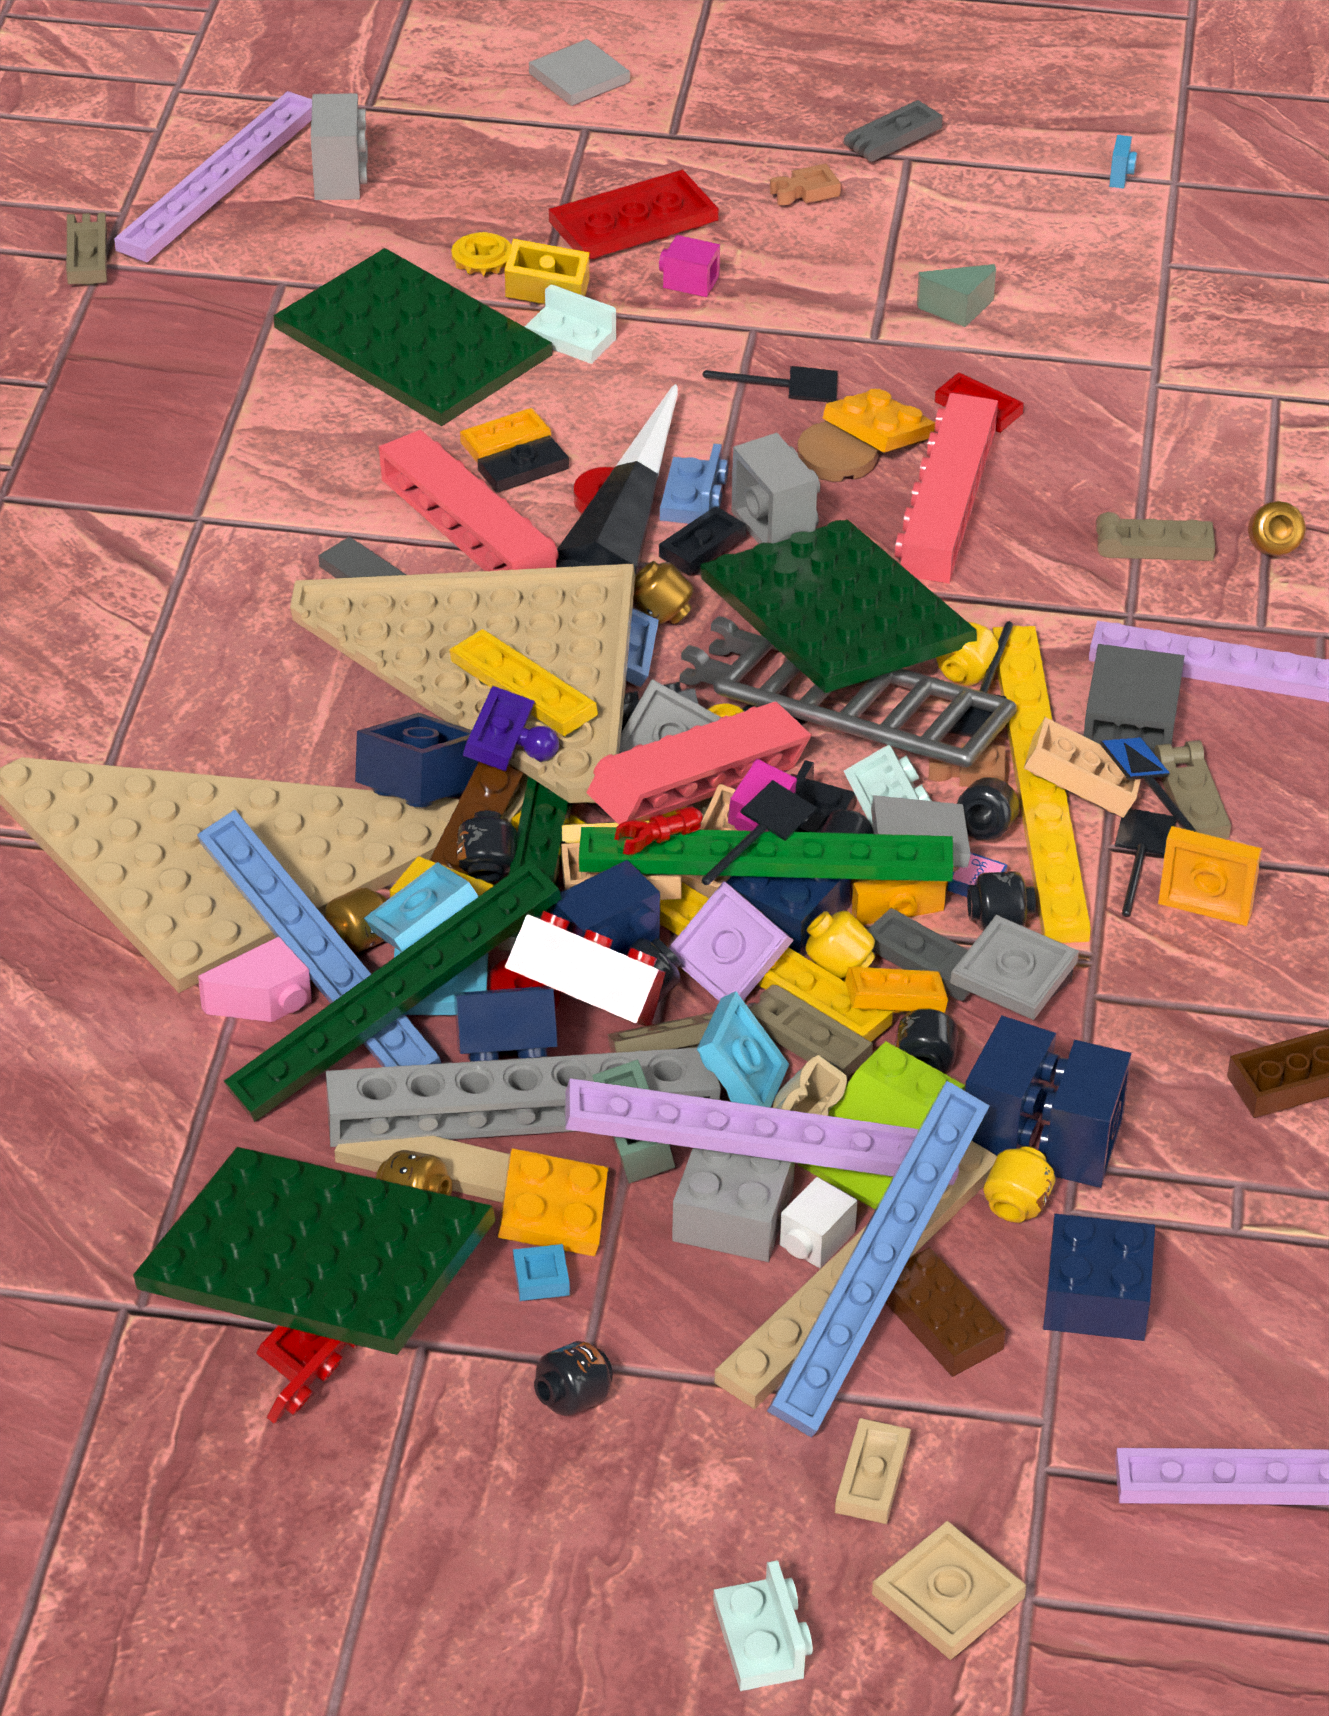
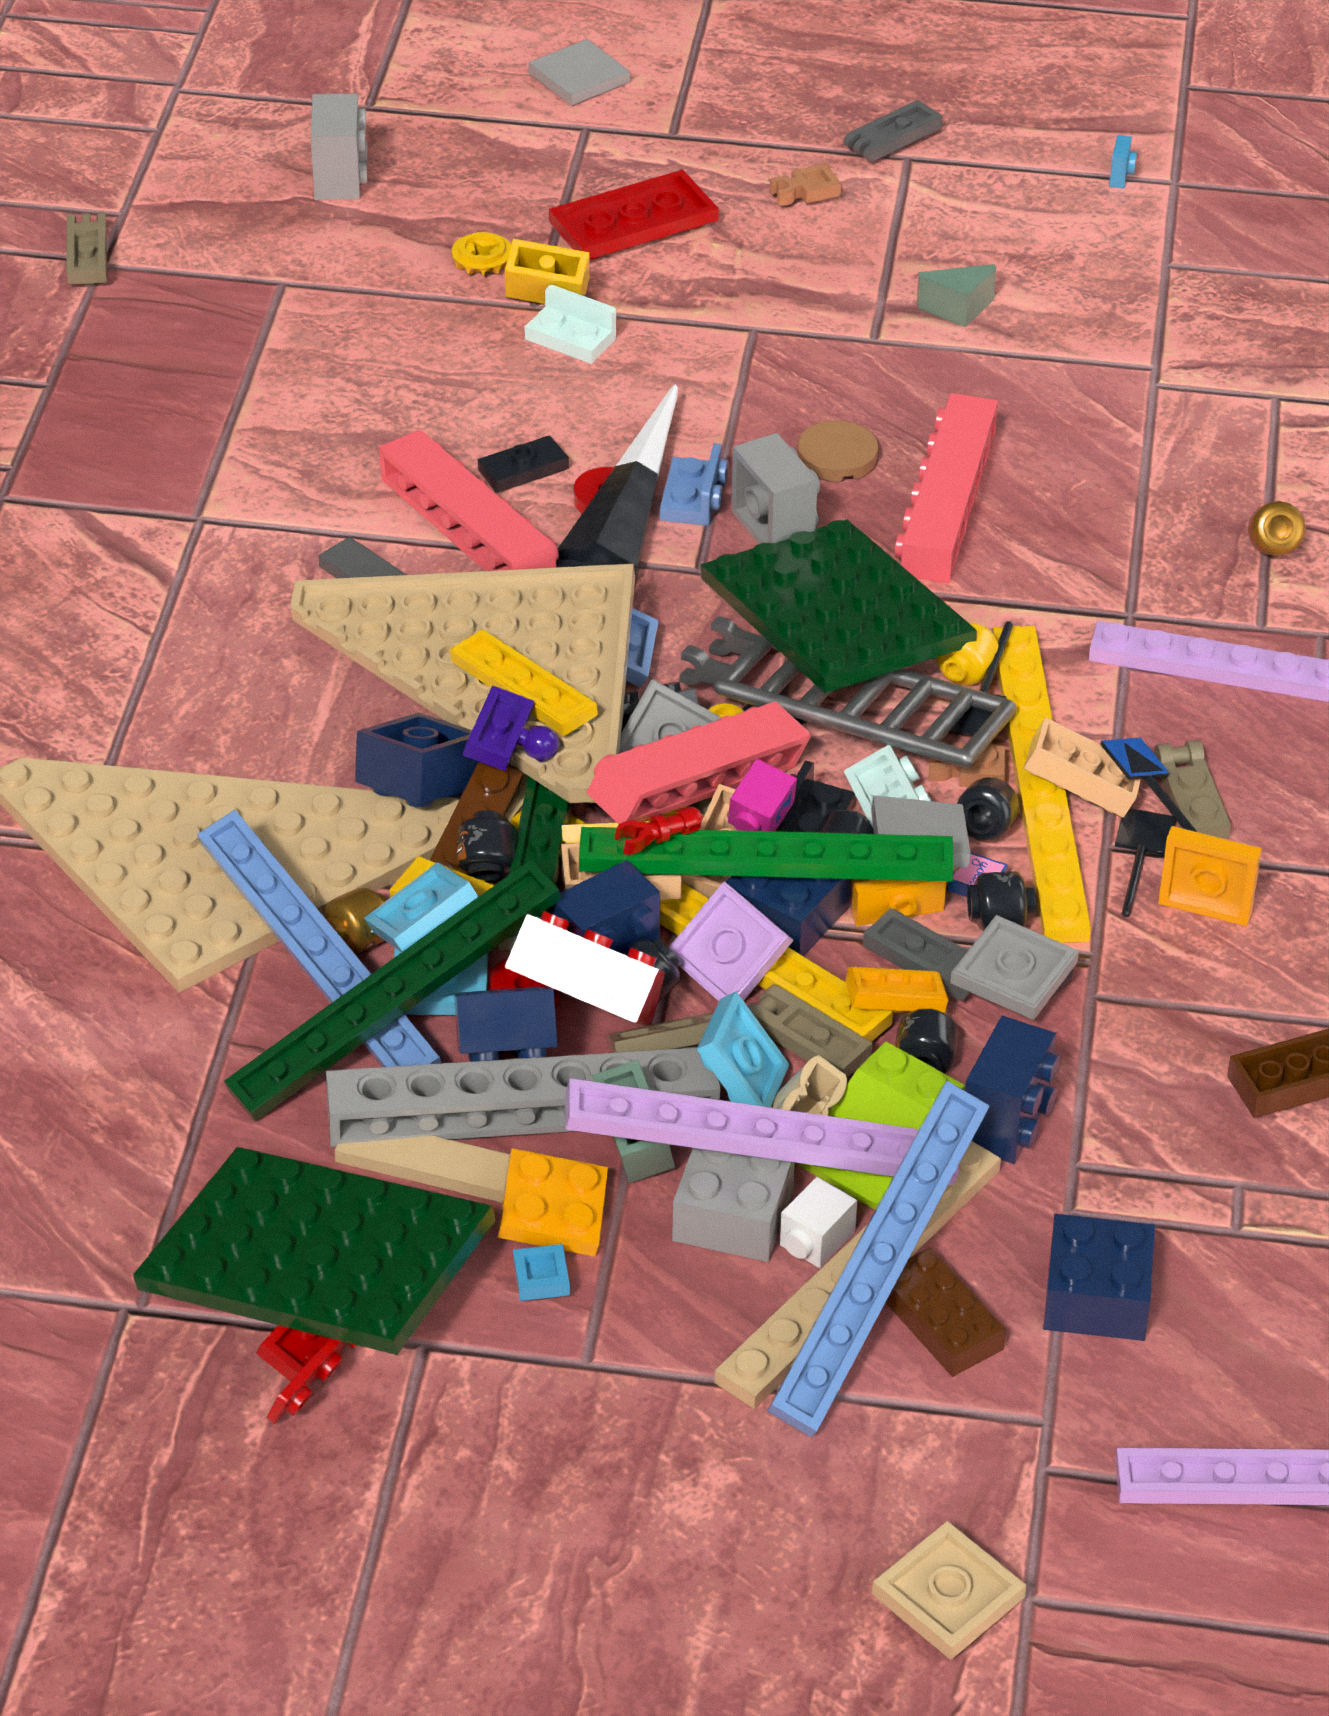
(215, 177): lavender plate -> none
(257, 984): bright pink slope -> none
(413, 336): dark green plate -> none
(416, 1171): pearl gold head -> none
(503, 433): light orange plate -> none
(573, 1378): black head -> none
(662, 592): pearl gold head -> none
(690, 265): dark pink brick -> none
(702, 540): black plate -> none
(762, 1630): light aqua bracket -> none
(774, 810): black piece -> none
(803, 383): black piece -> none
(839, 943): yellow head -> none
(872, 1471): tan plate -> none
(879, 420): light orange plate -> none
(1008, 407): red tile -> none
(1019, 1184): yellow head -> none
(1085, 1112): dark blue brick -> none
(1133, 695): dark grey brick -> none
(1154, 538): dark tan plate -> none

